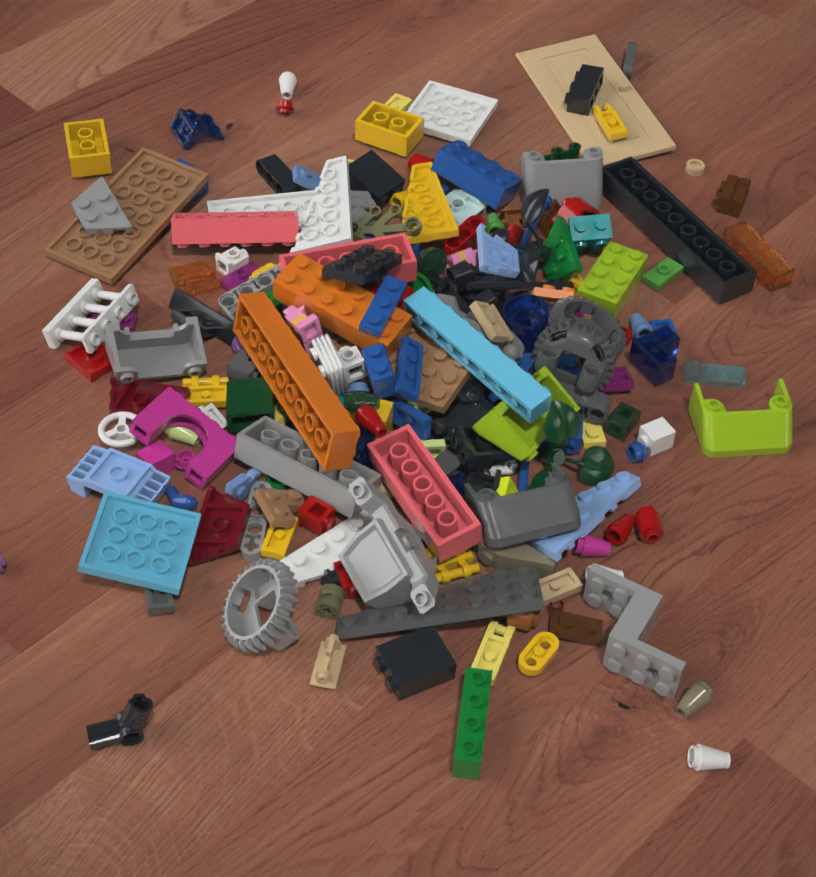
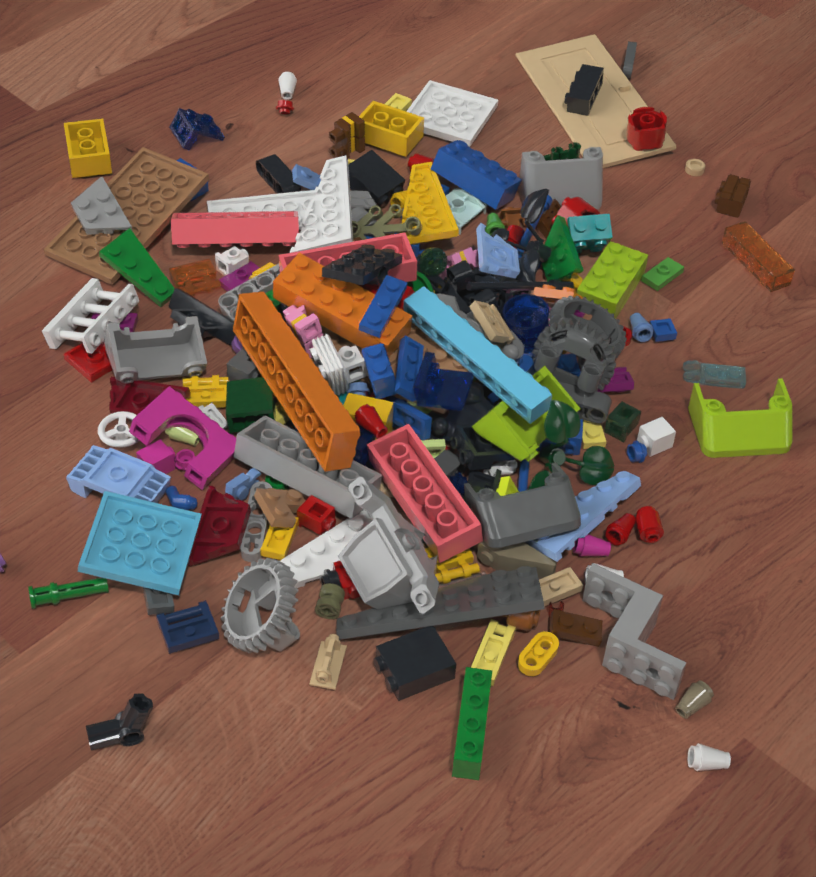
(54, 593): none -> green pin
(137, 266): none -> green wing
(188, 632): none -> dark blue plate
(347, 136): none -> reddish brown hips
(355, 400): clear green cone -> none
(441, 387): none -> clear blue bracket
(467, 235): red beam -> none
(610, 122): yellow hinge -> none
(646, 128): none -> red brick
(656, 354): clear blue brick -> none
(677, 230): black brick -> none

